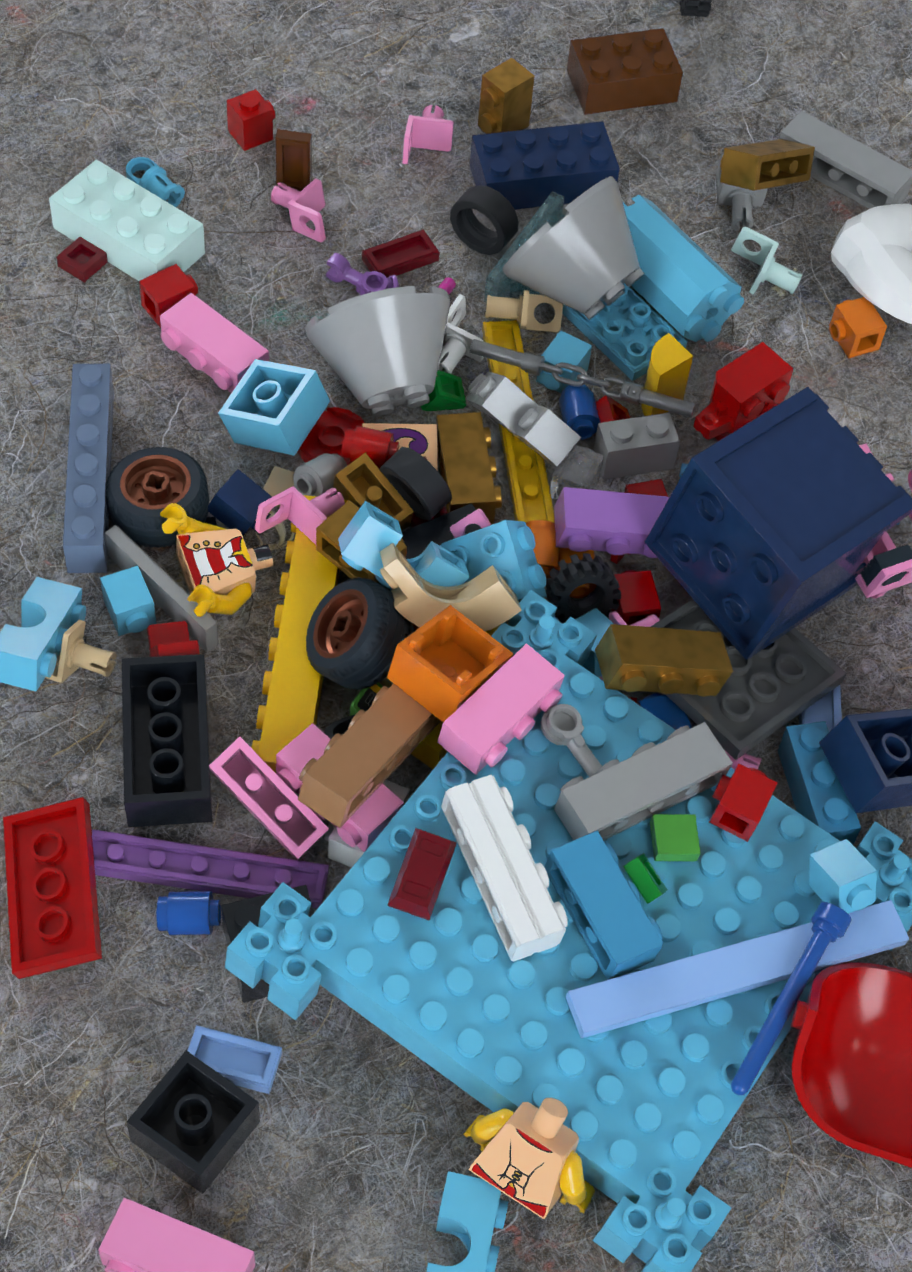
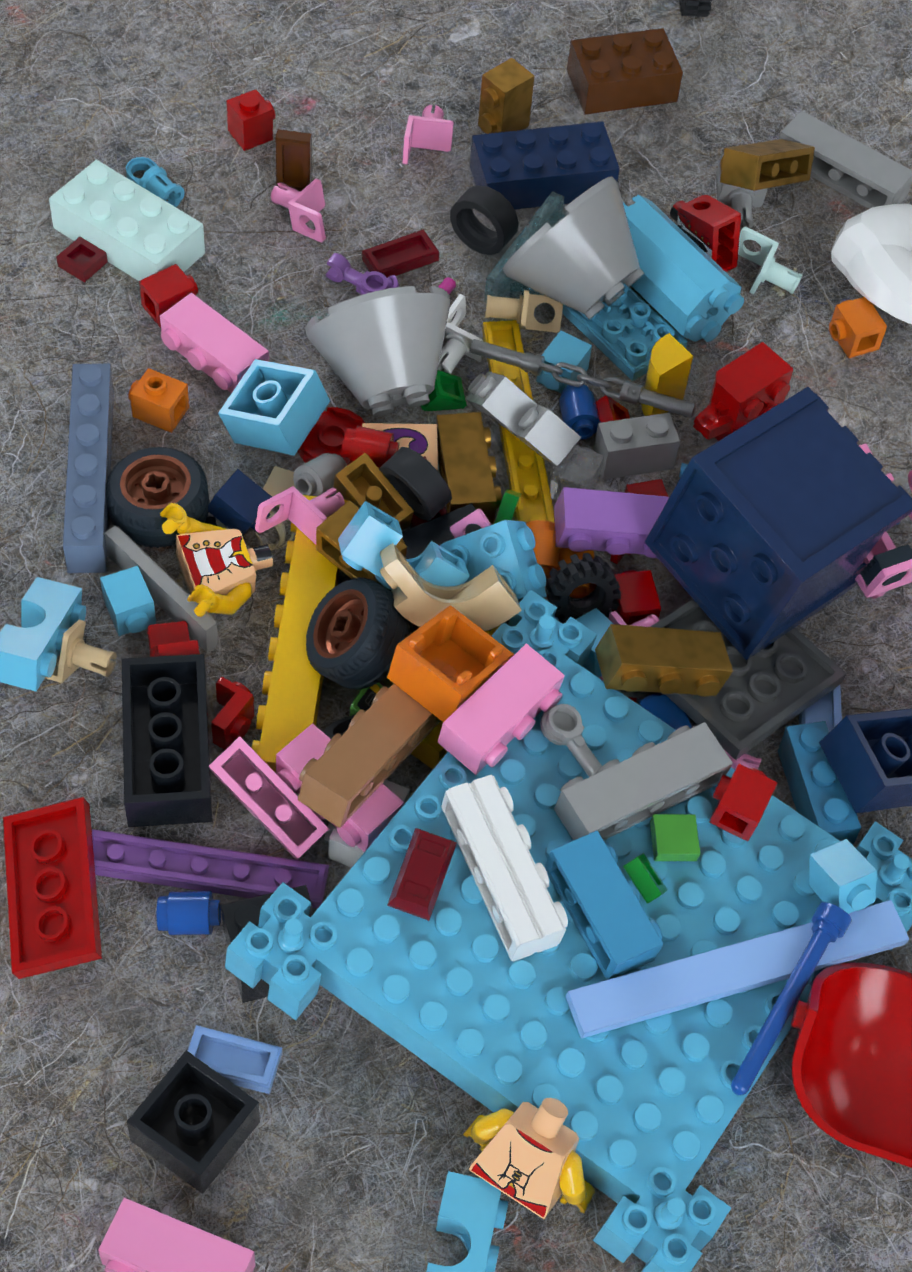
(159, 400): none -> orange brick
(236, 714): none -> red bracket
(508, 506): none -> green tile
(711, 227): none -> red torso

